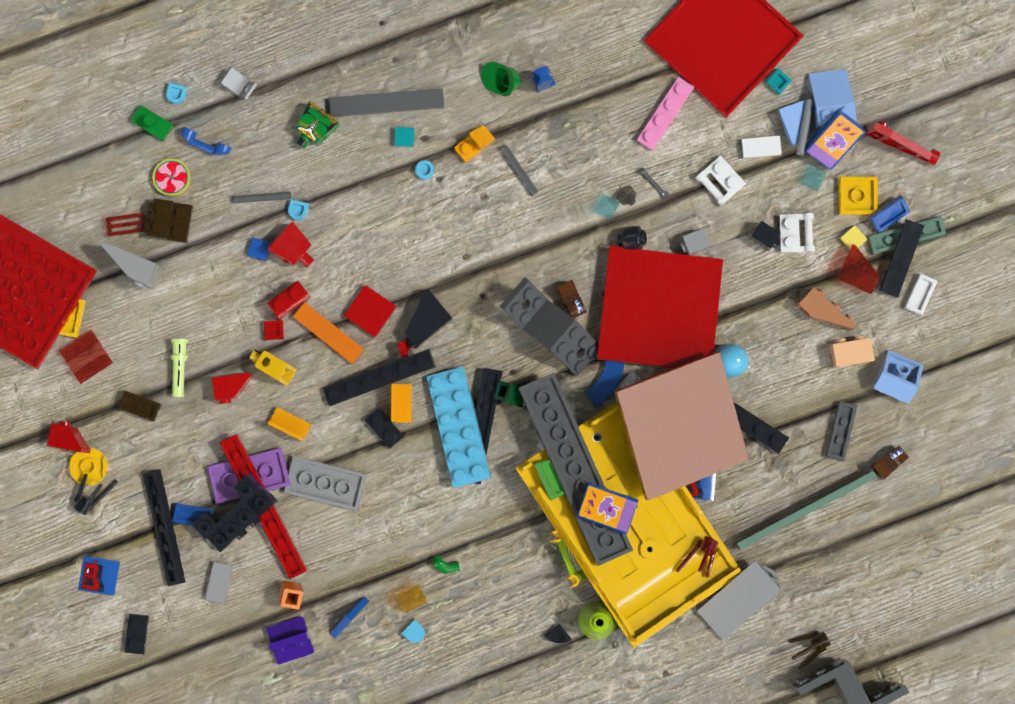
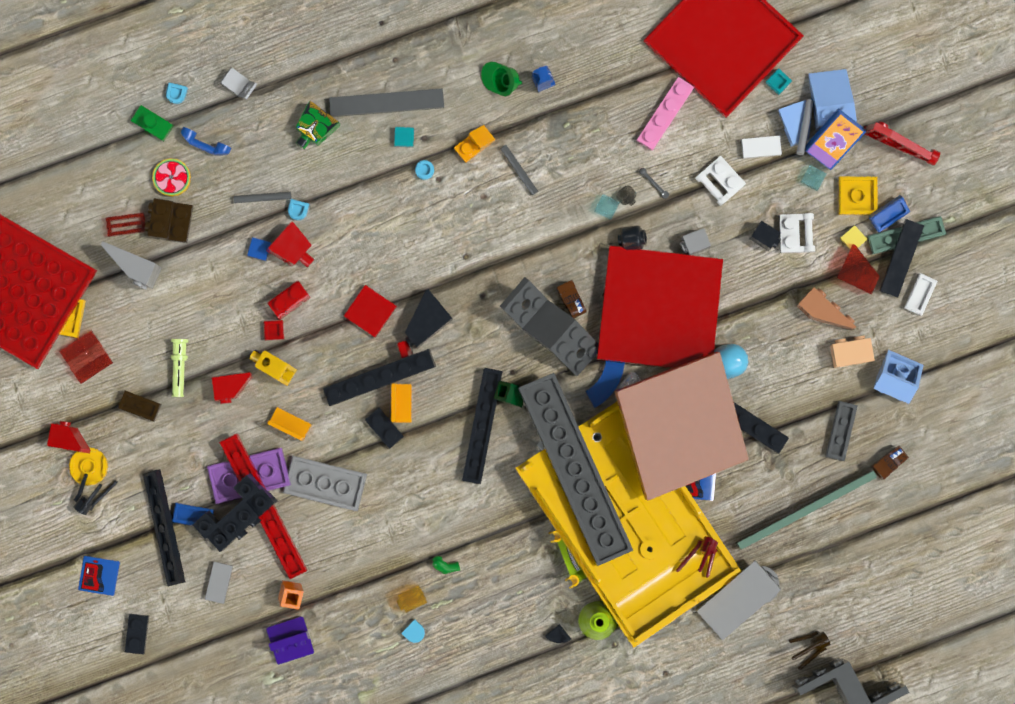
(328, 333): orange tile -> none
(349, 617): blue tile -> none
(458, 427): medium azure plate -> none
(549, 479): bright green tile -> none
(607, 508): piece -> none

